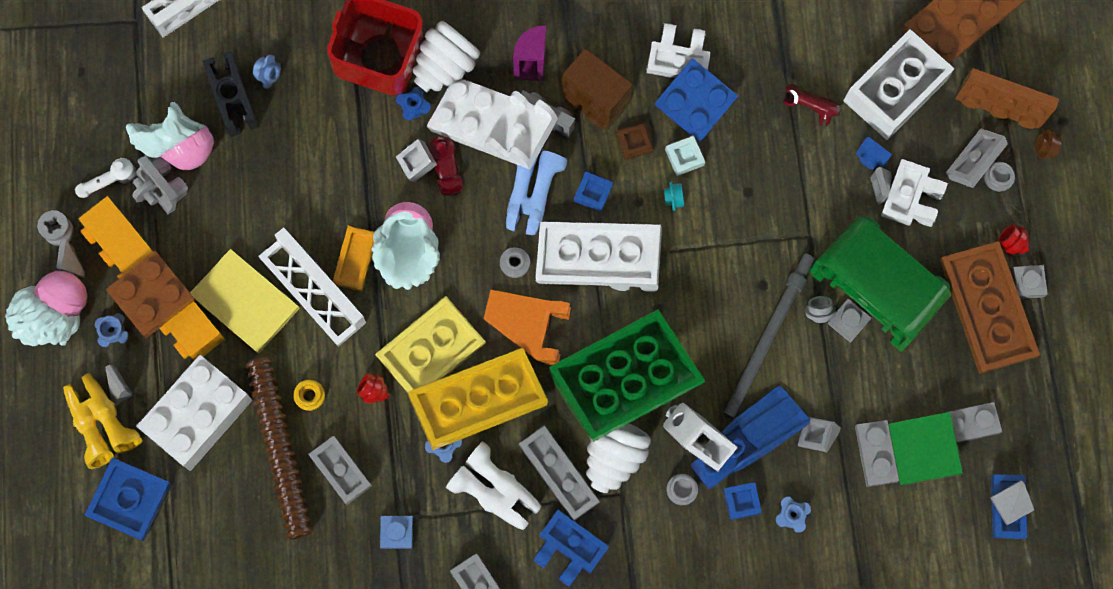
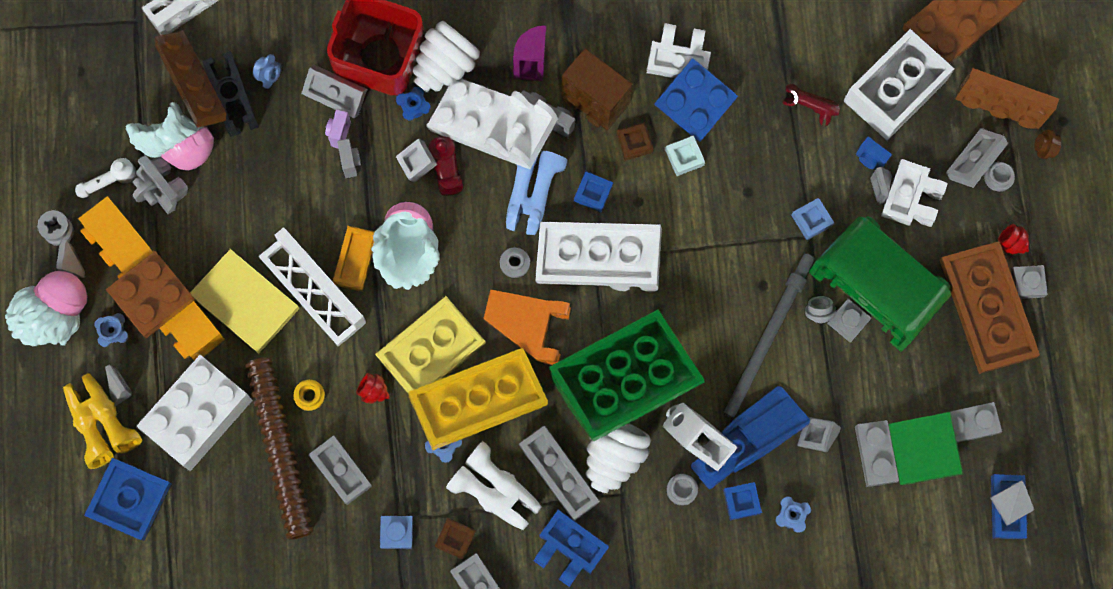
(190, 79): none -> reddish brown plate
(333, 91): none -> light grey plate
(338, 127): none -> lavender plate
(349, 158): none -> light grey plate
(455, 538): none -> reddish brown tile
(674, 195): teal plate -> none
(812, 219): none -> medium blue plate

